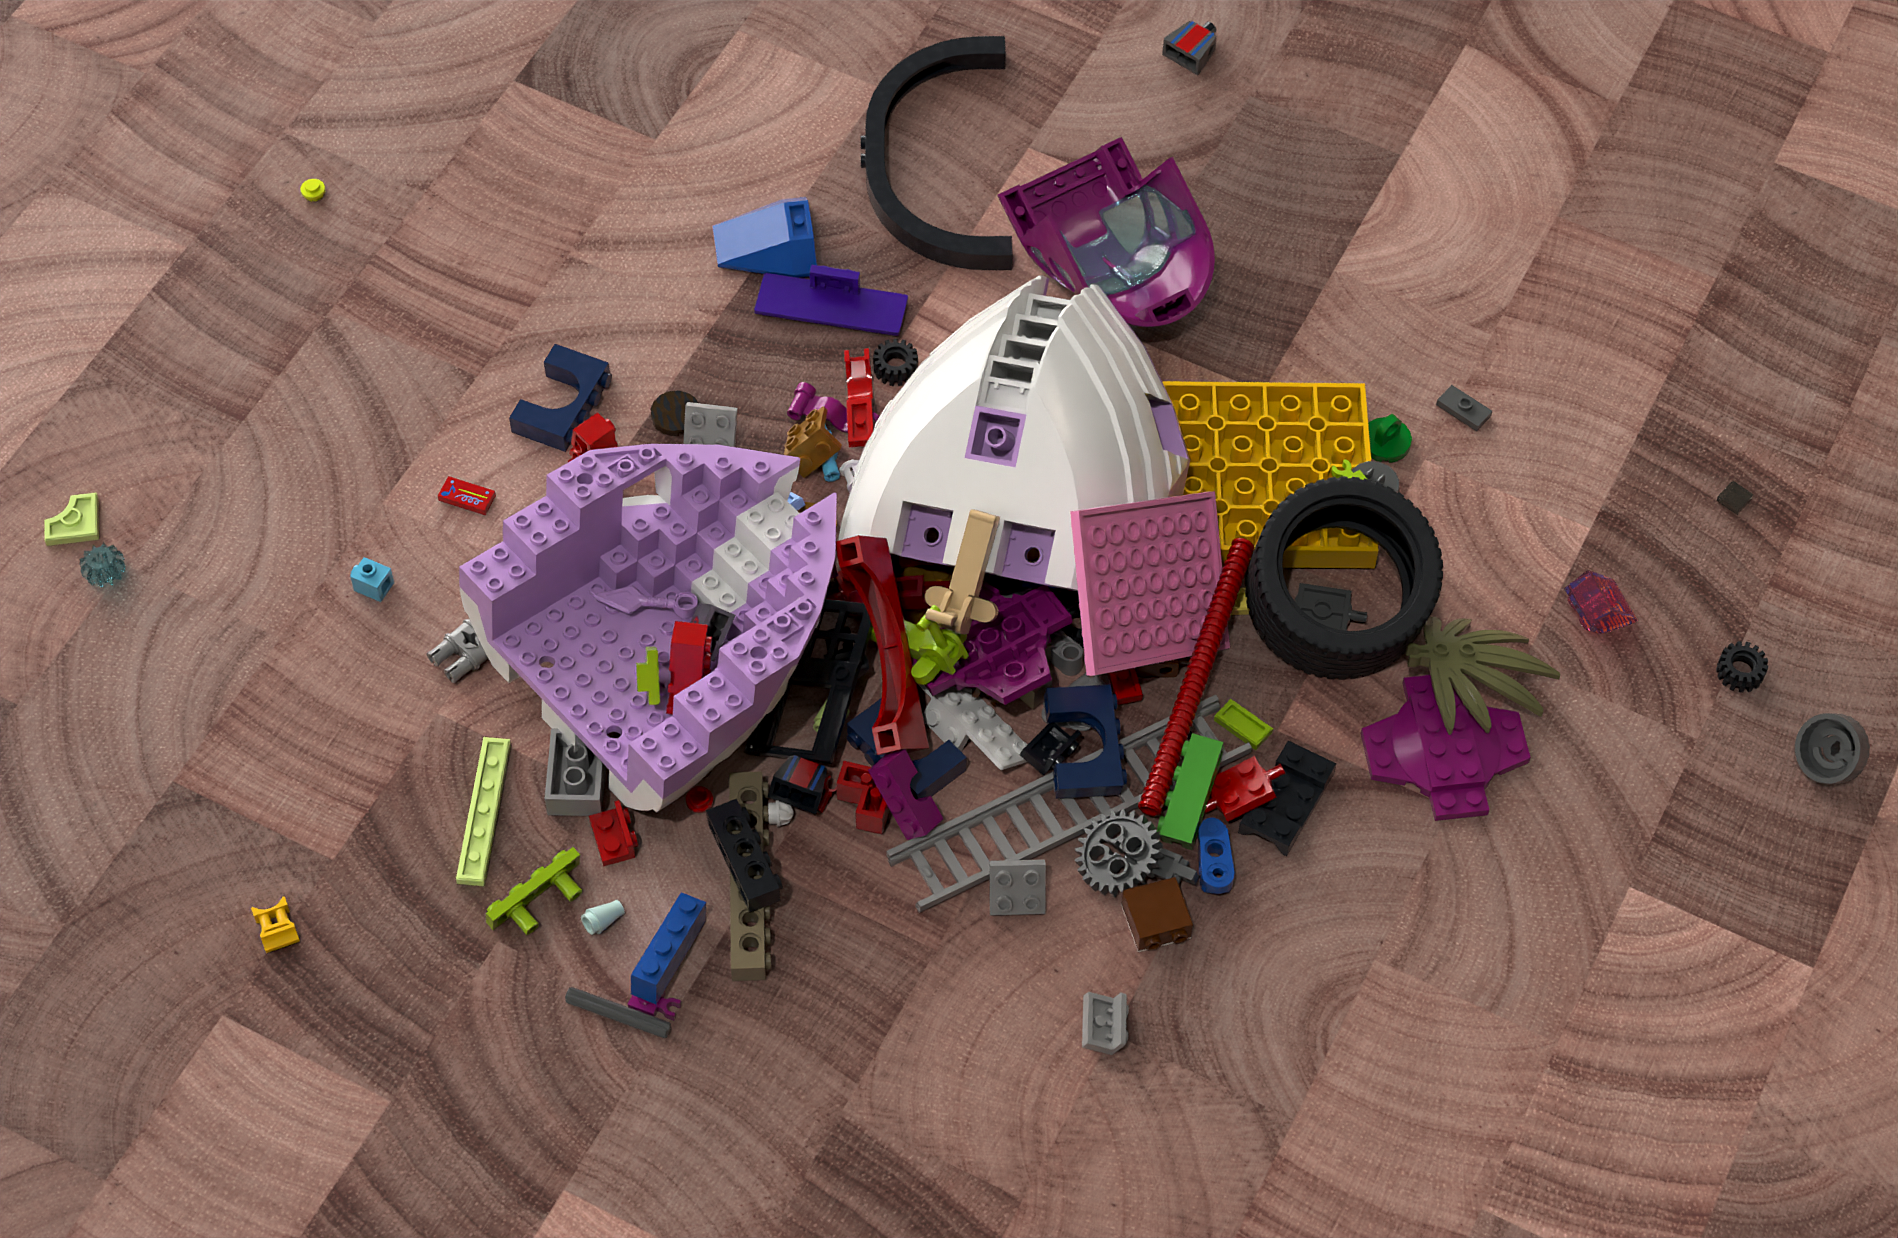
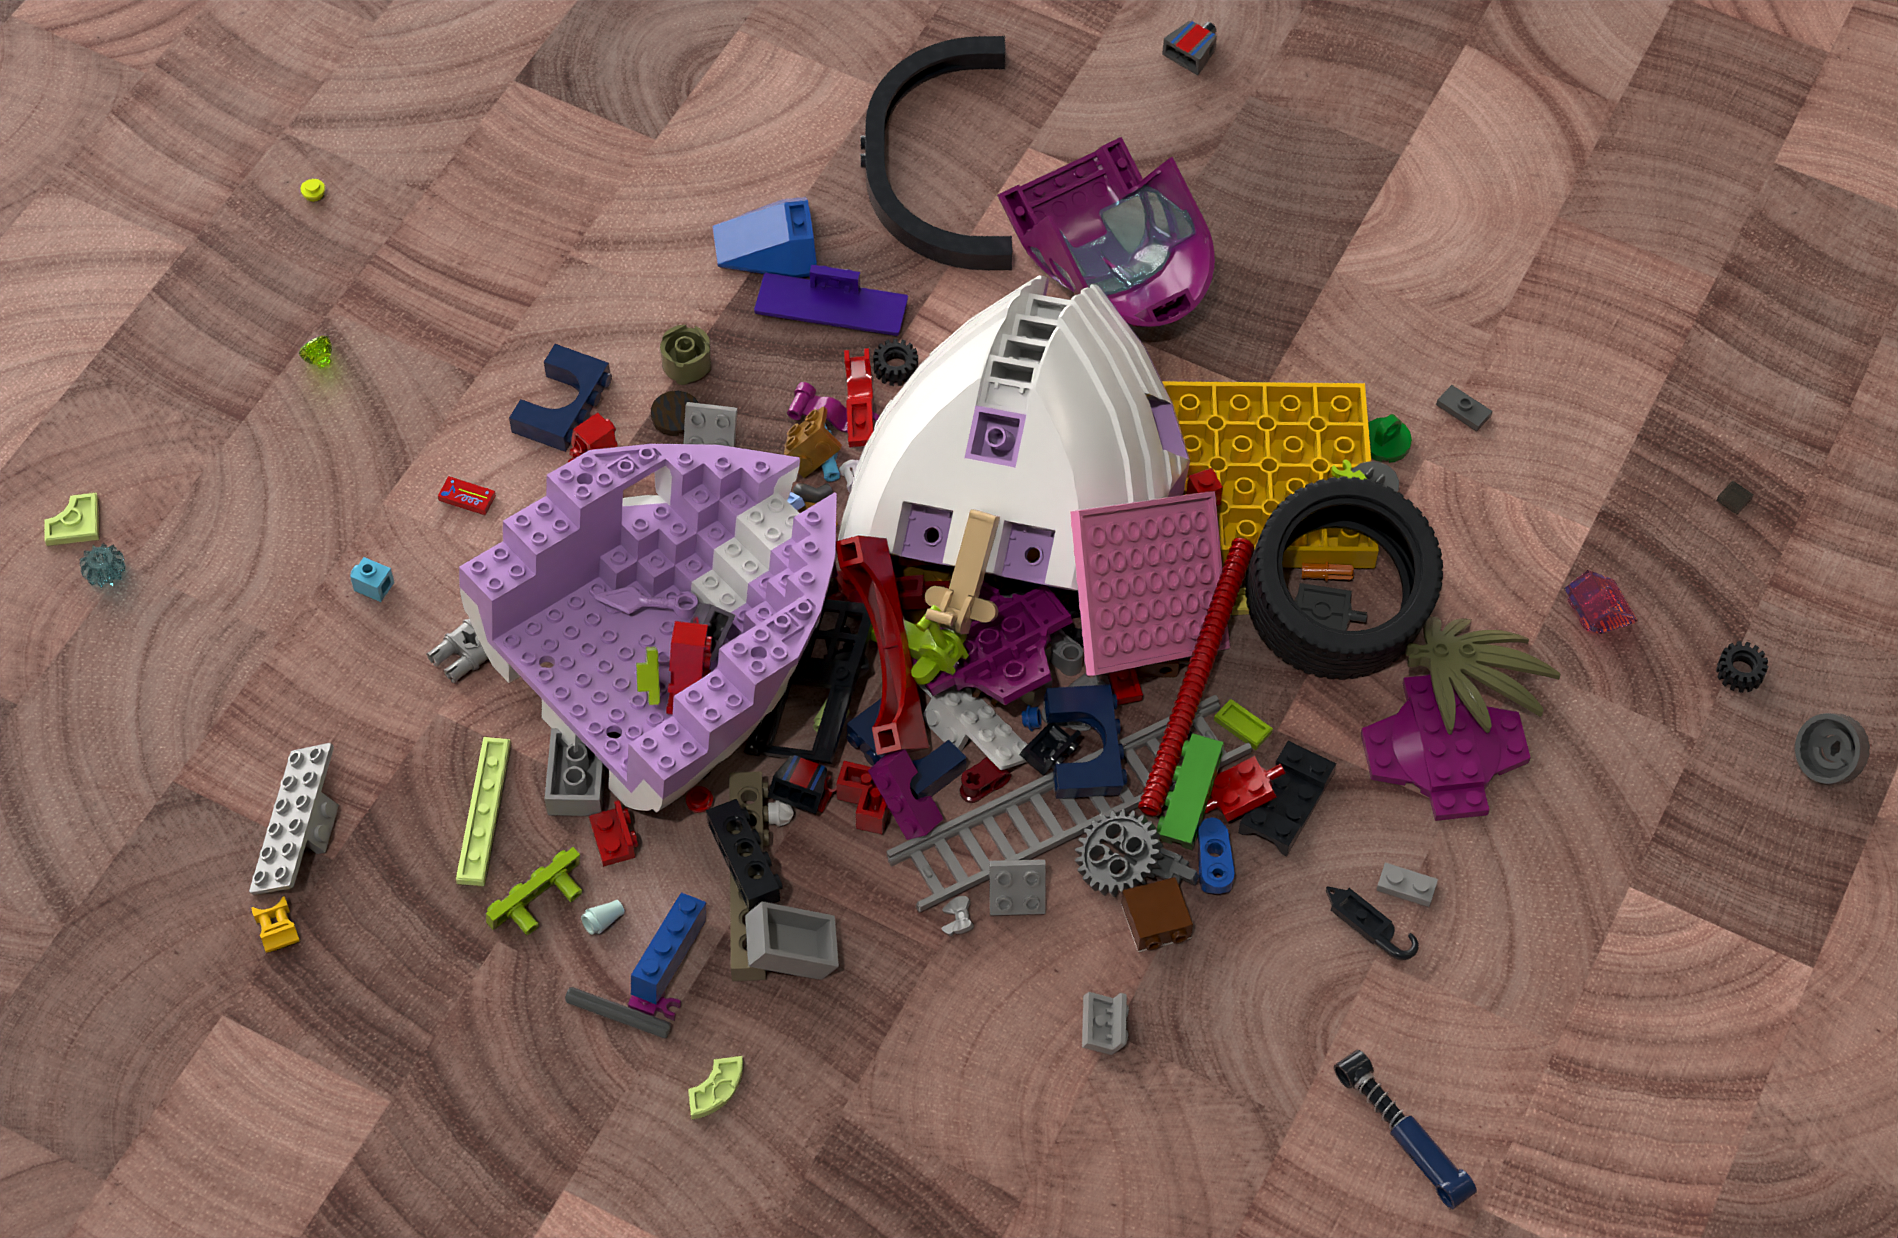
(298, 820): none -> light grey bracket
(317, 351): none -> clear neon green brick
(685, 354): none -> olive brick
(717, 1088): none -> yellowish green tile
(791, 940): none -> light grey piece
(812, 494): none -> dark grey arm
(958, 907): none -> light grey piece
(982, 780): none -> dark red piece
(1031, 718): none -> blue plate
(1205, 482): none -> red brick
(1327, 571): none -> orange axle
(1368, 922): none -> black plate
(1407, 884): none -> light grey plate
(1451, 1183): none -> dark blue piece

